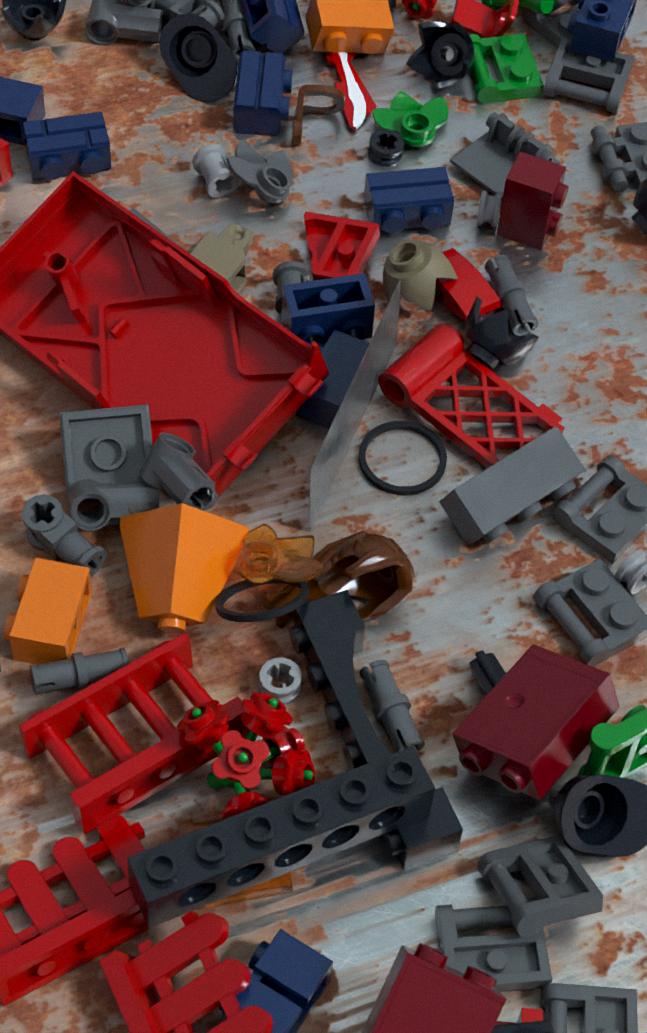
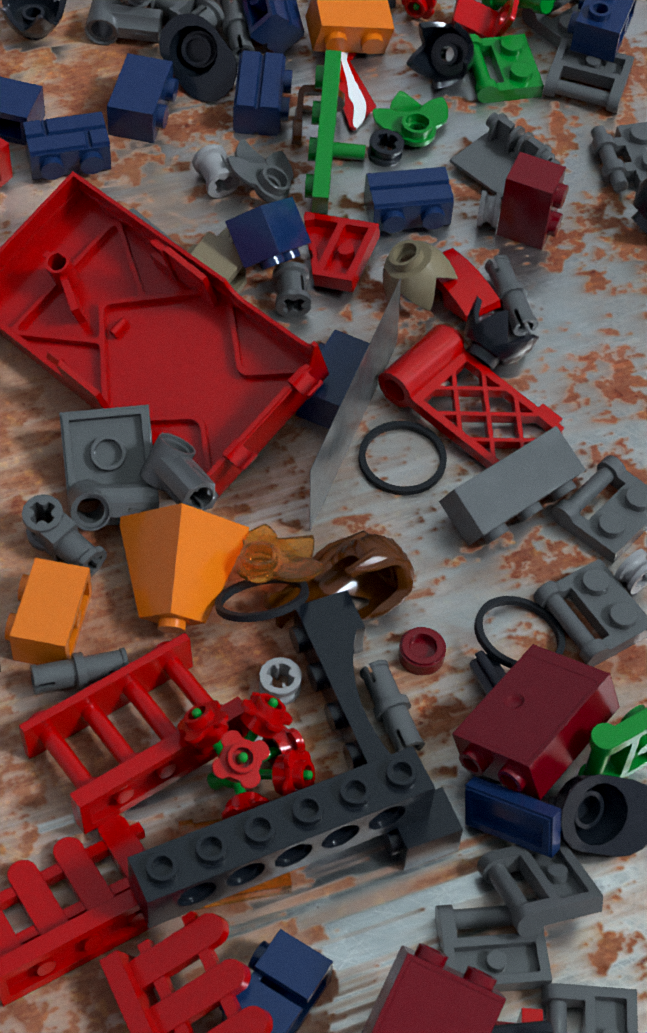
(141, 98): none -> dark blue brick
(268, 234): none -> dark blue piece
(323, 148): none -> green plate
(326, 305): dark blue brick -> none
(422, 651): none -> dark red tile
(513, 816): none -> dark blue tile
(520, 602): none -> black piece

